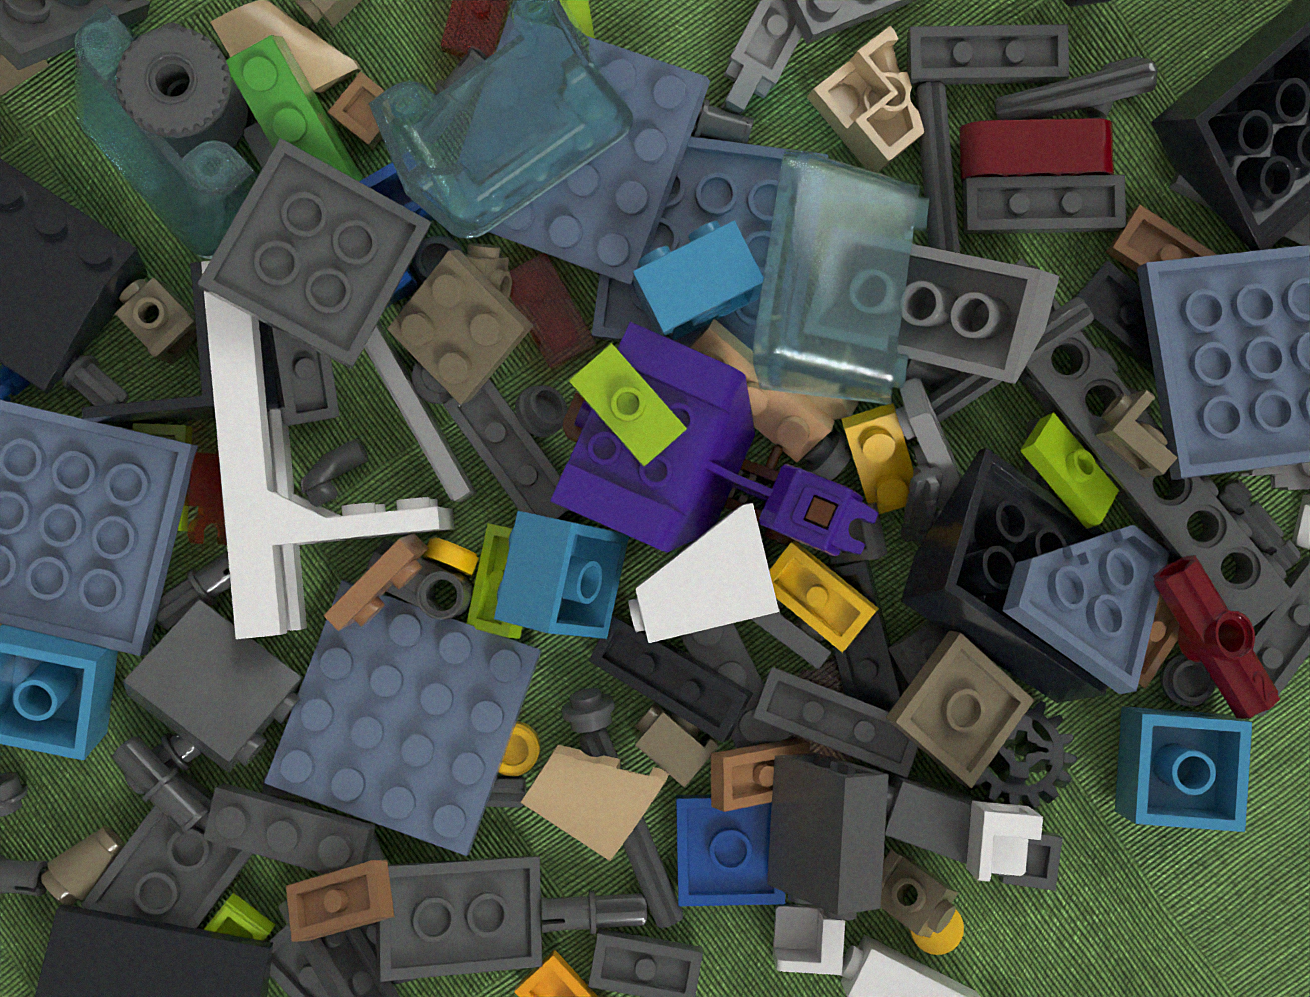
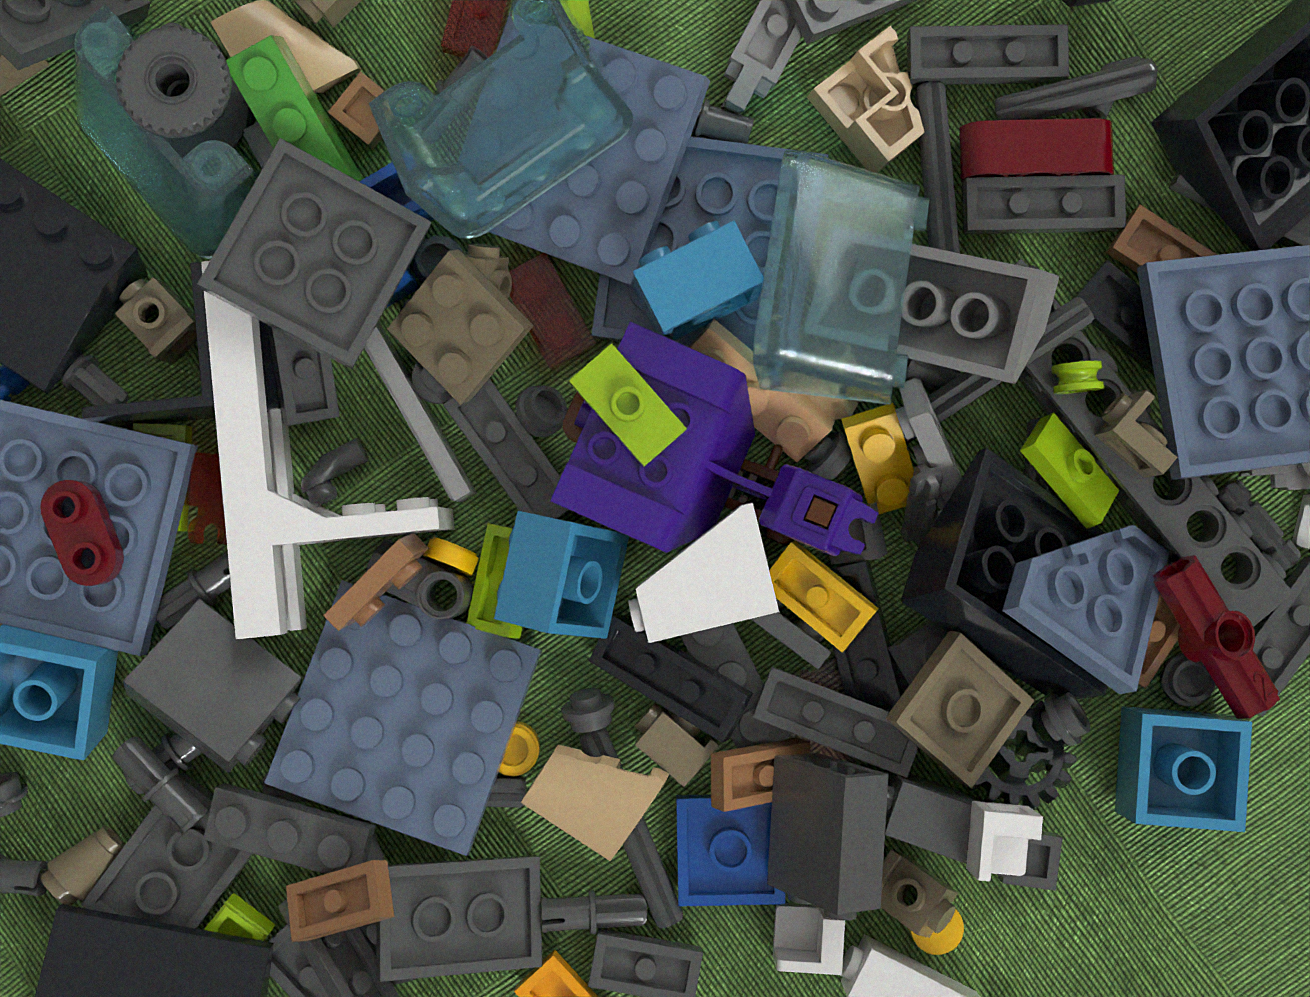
(84, 529): none -> dark red plate
(1065, 718): none -> dark grey plate
(1077, 377): none -> lime bush

